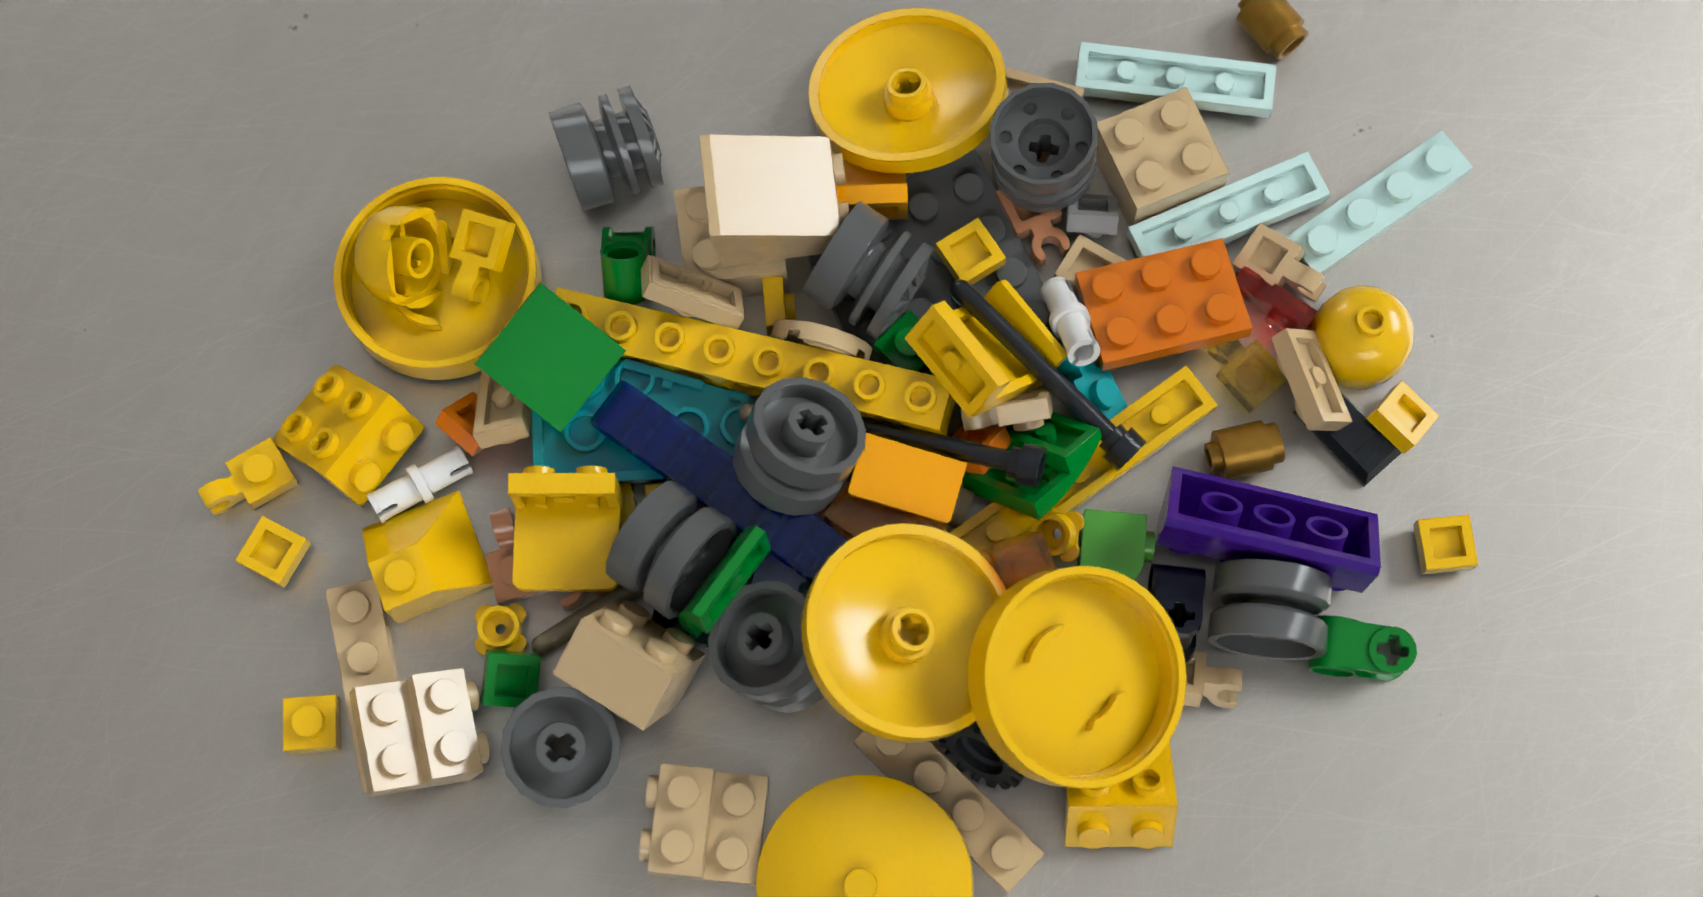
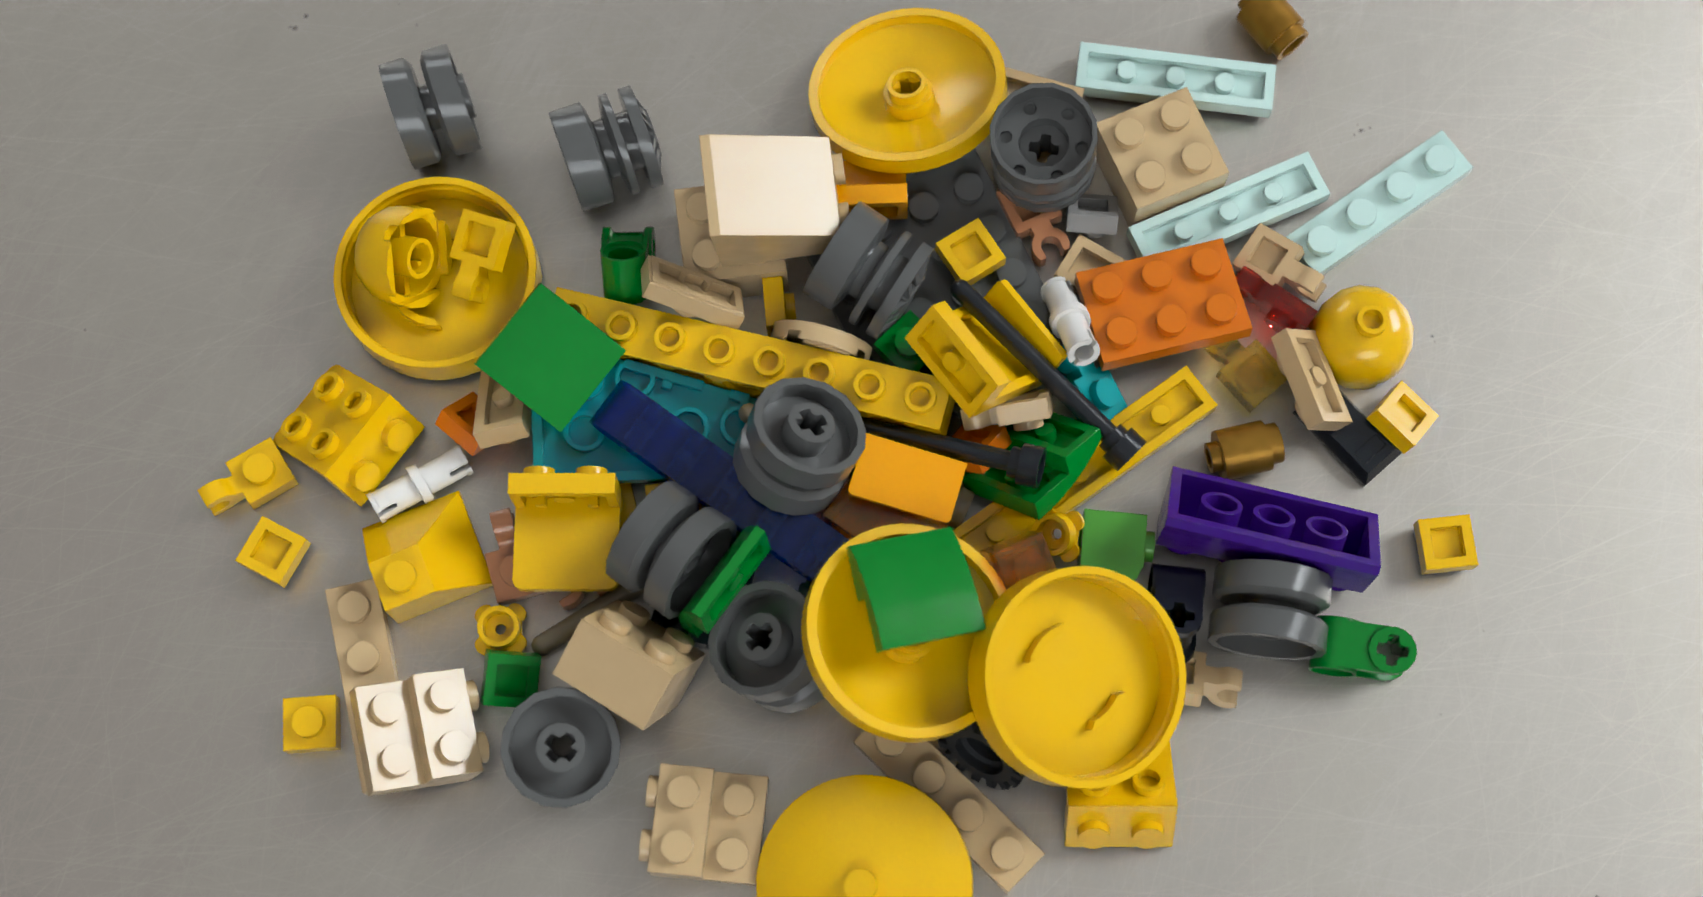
(429, 107): none -> dark grey wheel
(915, 588): none -> green slope

